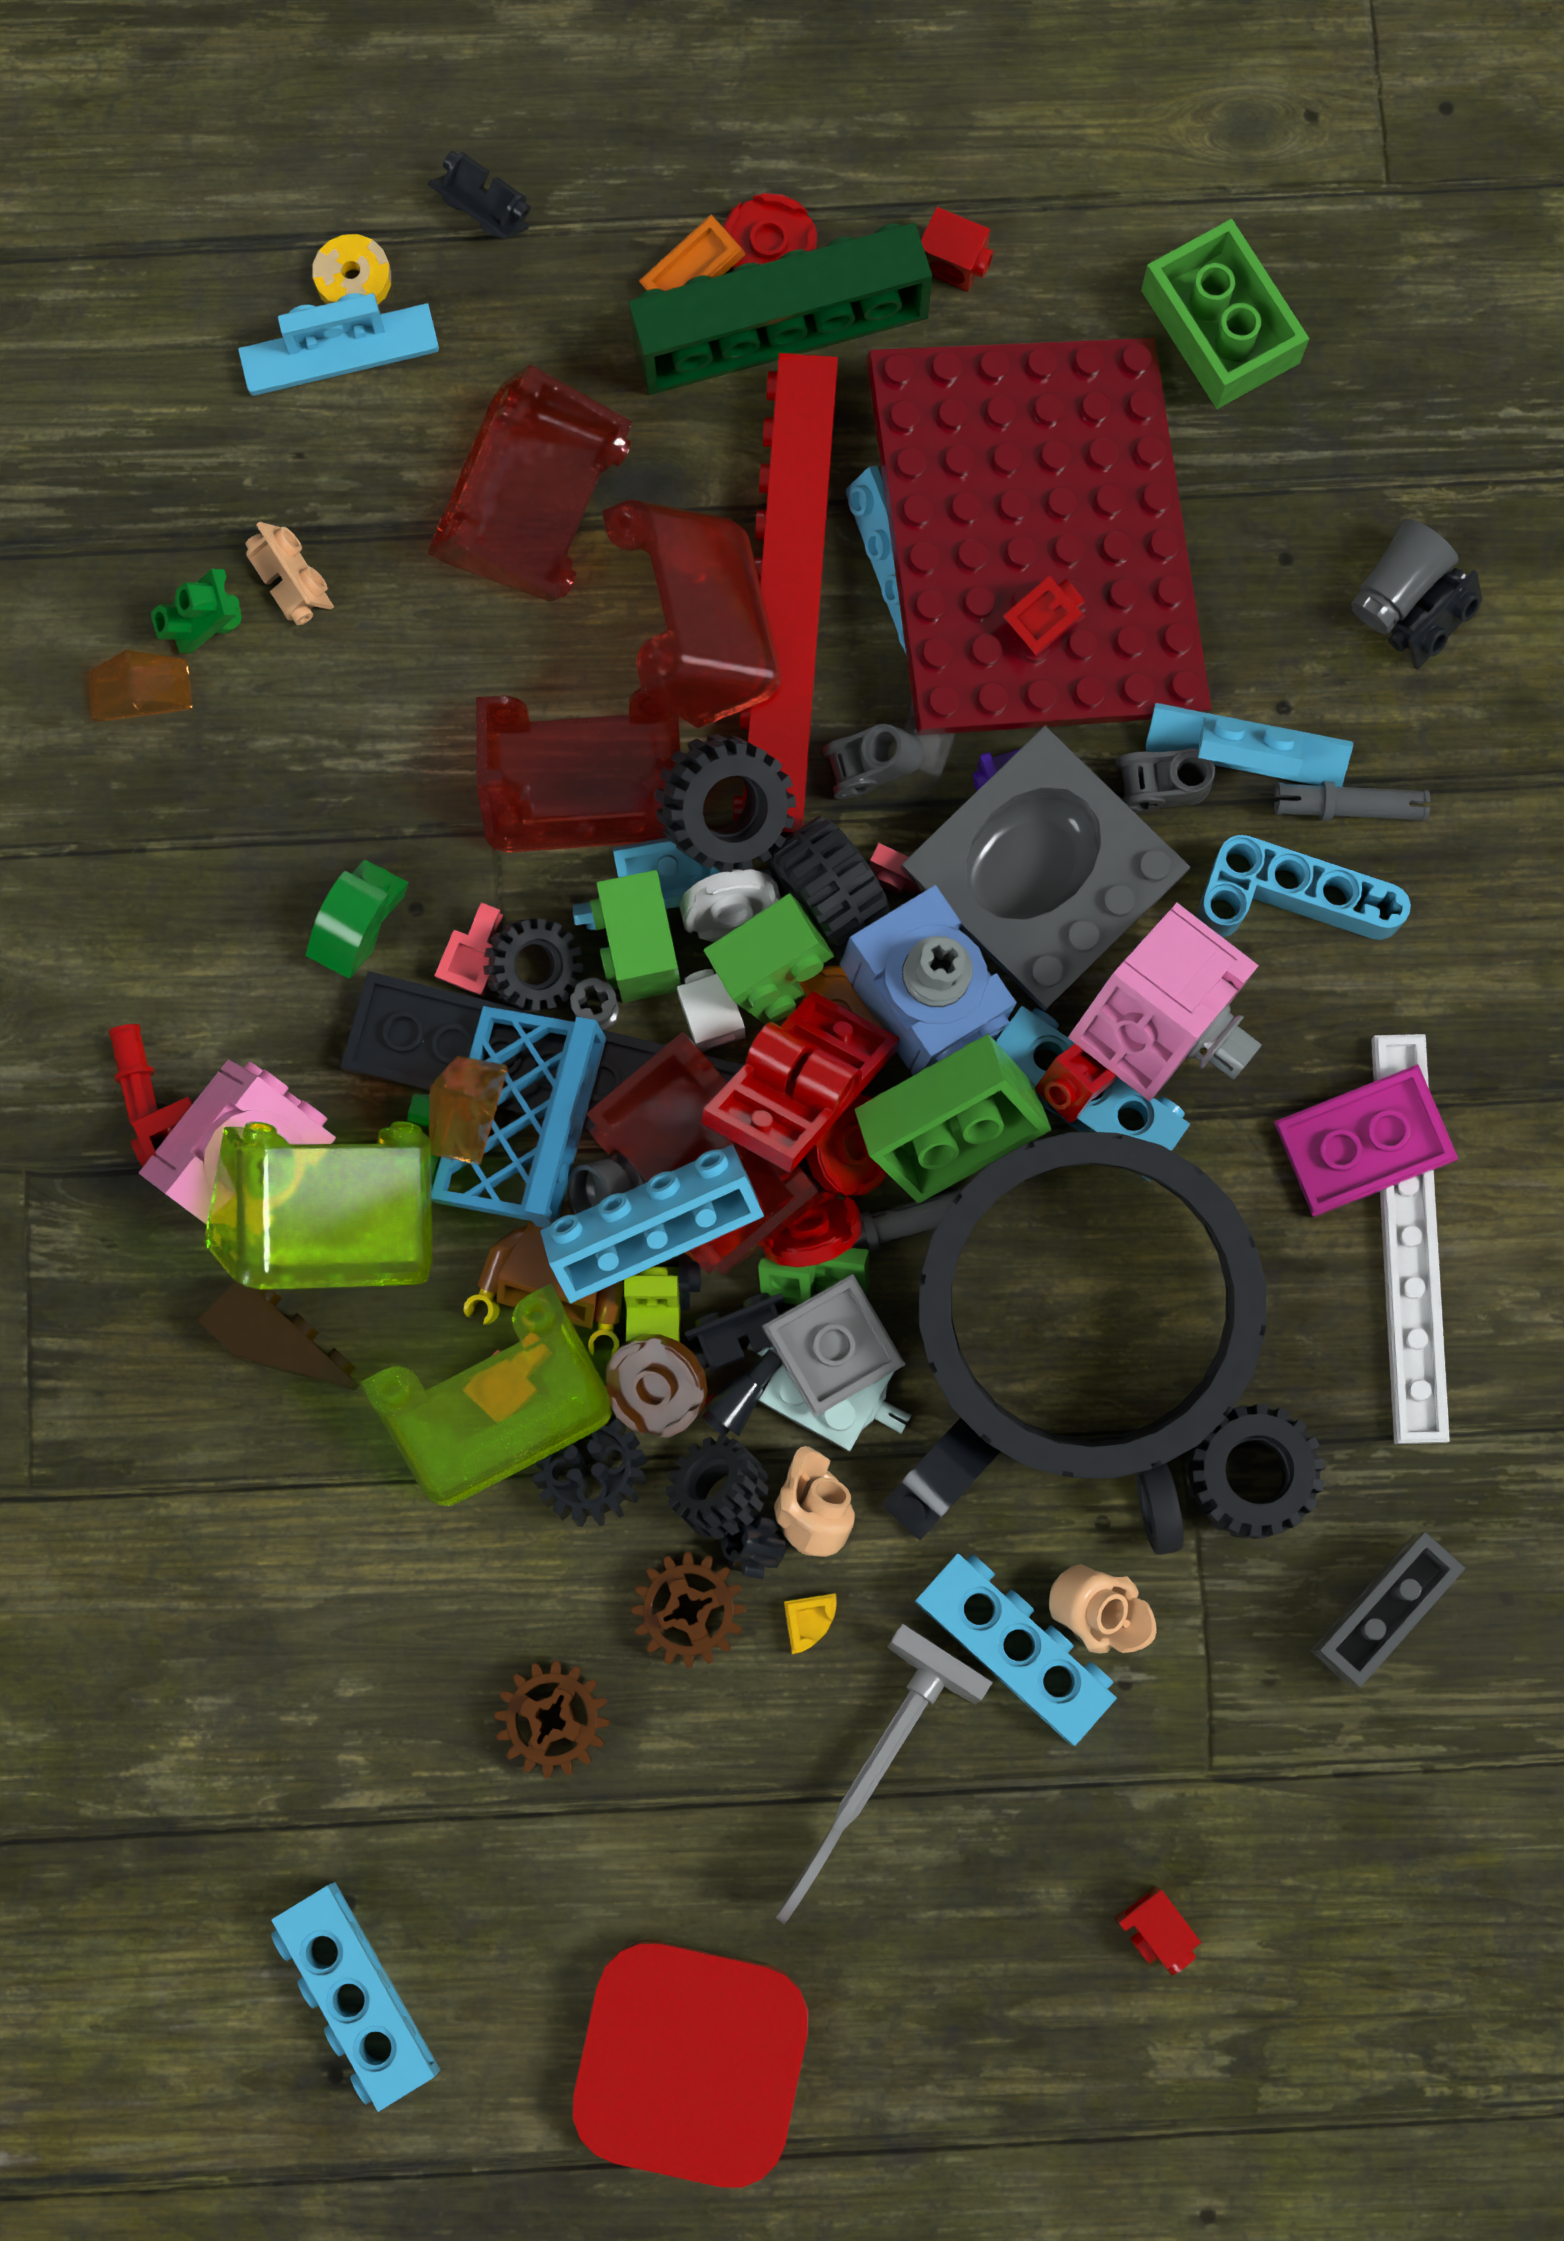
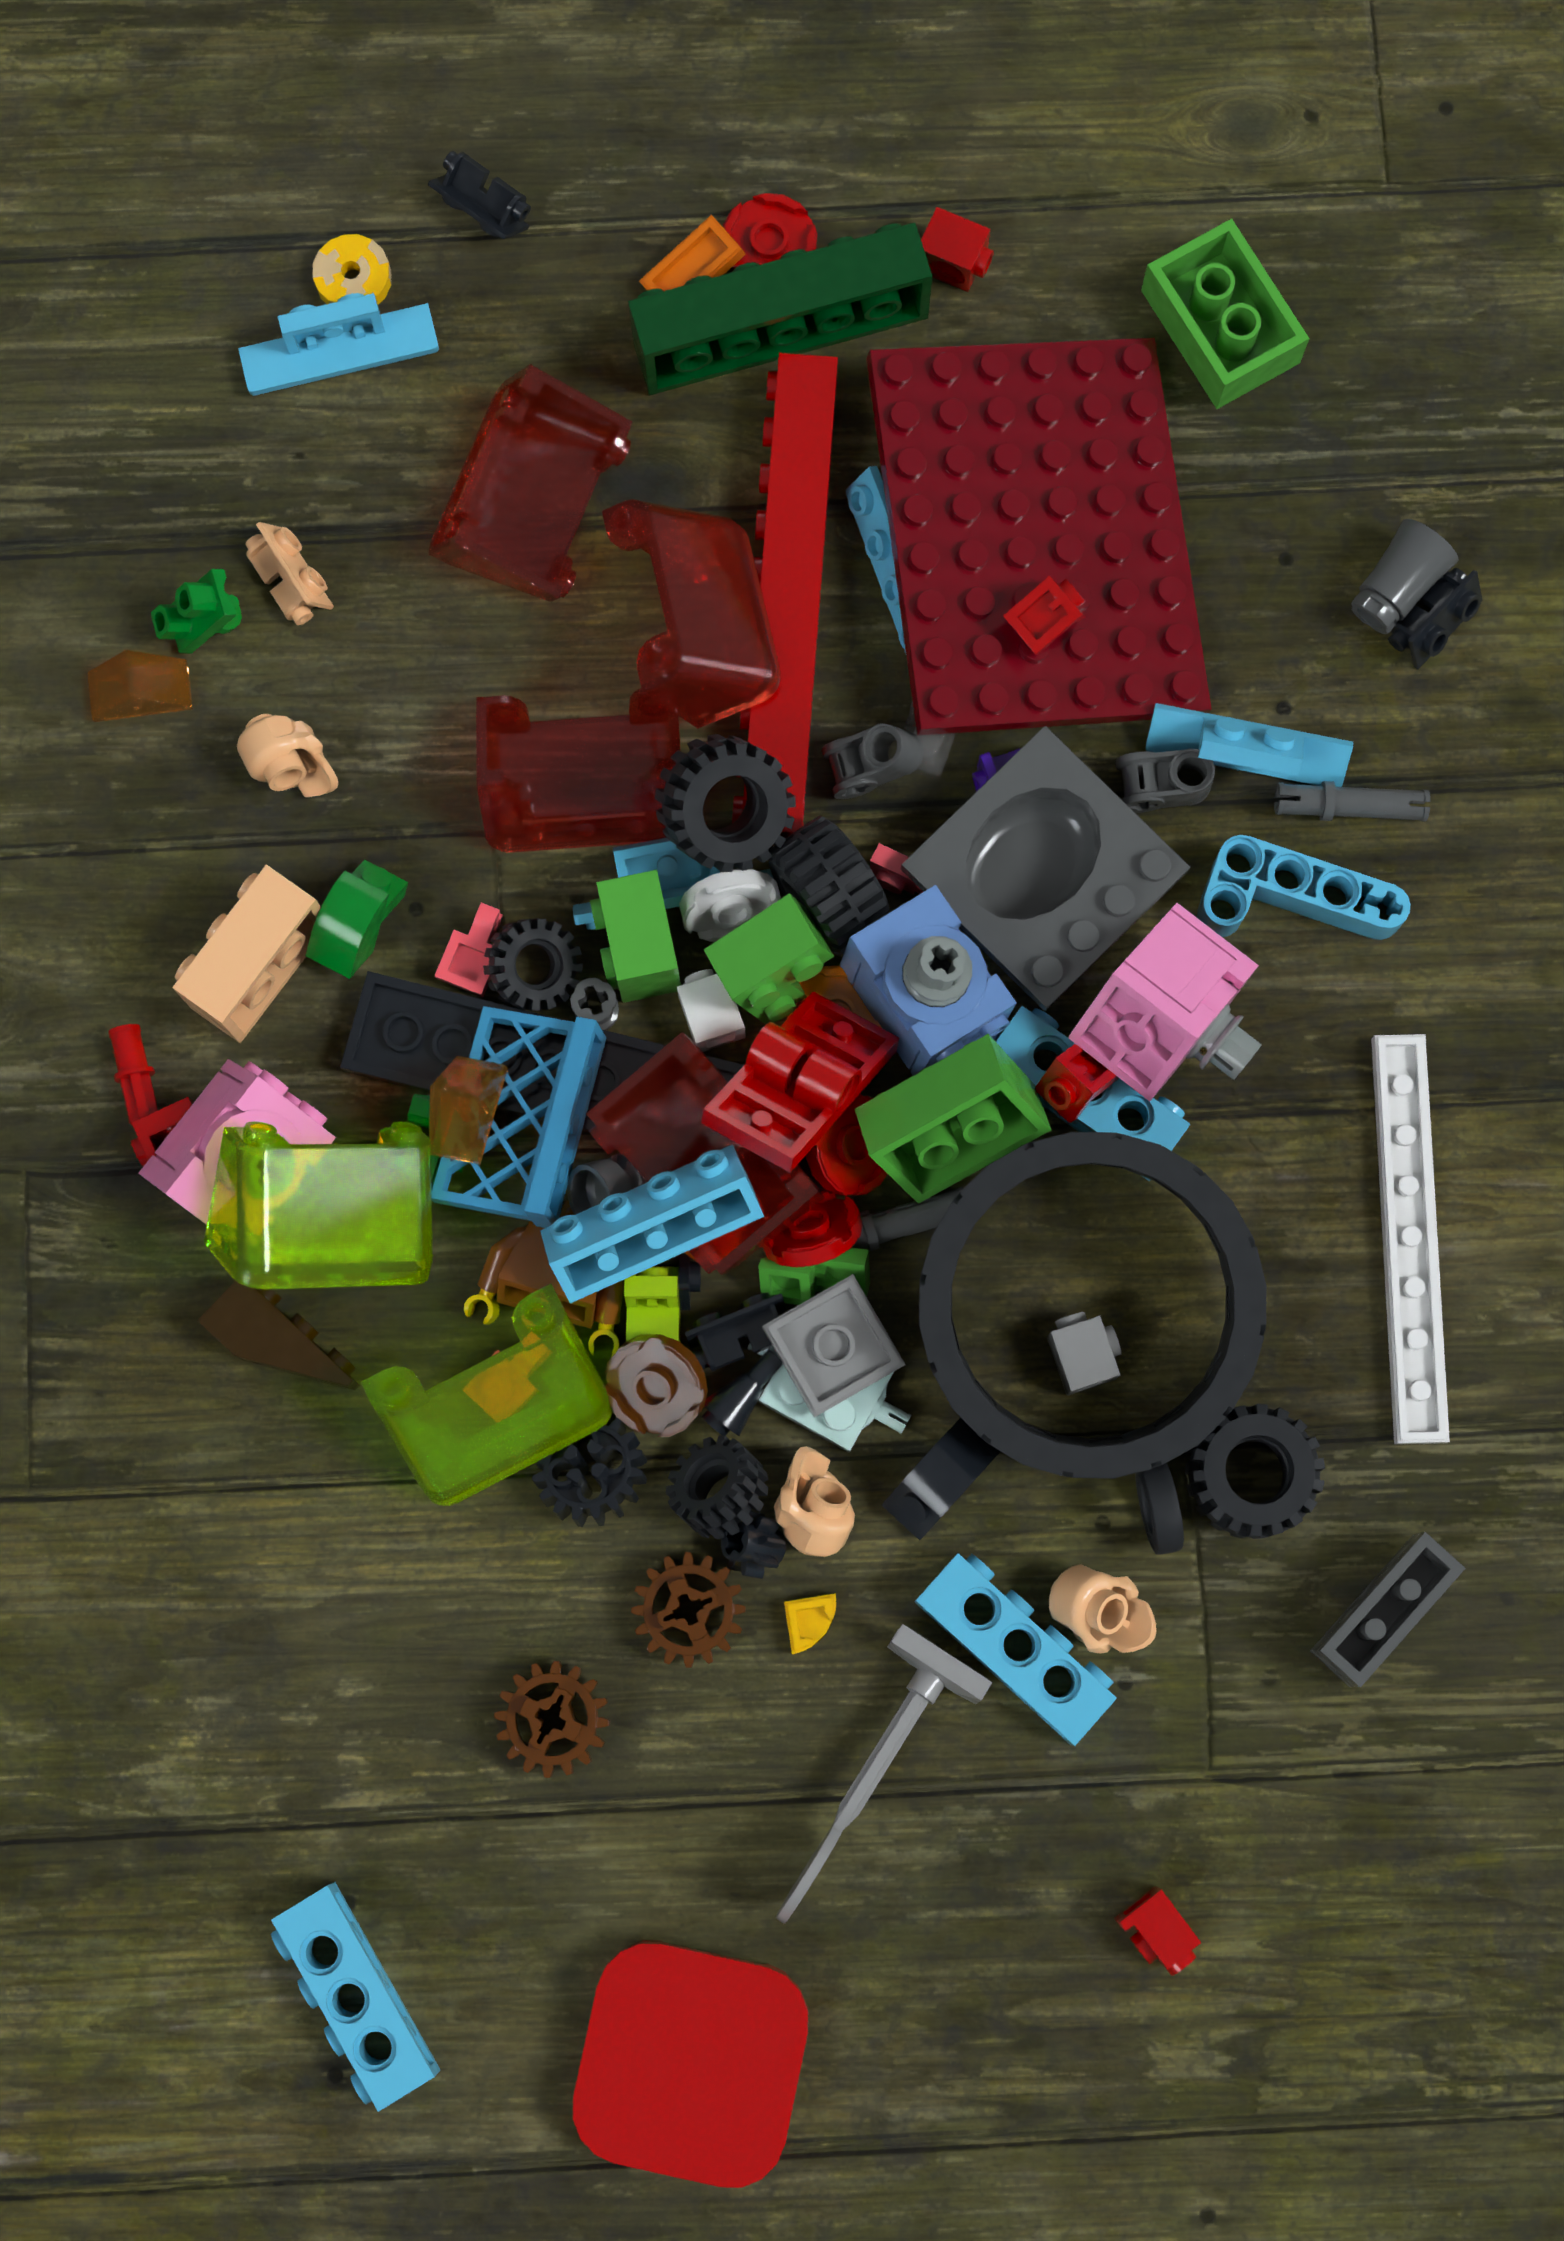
(249, 953): none -> light nougat brick
(285, 755): none -> light nougat head
(1084, 1352): none -> light grey brick
(1366, 1141): dark pink tile -> none

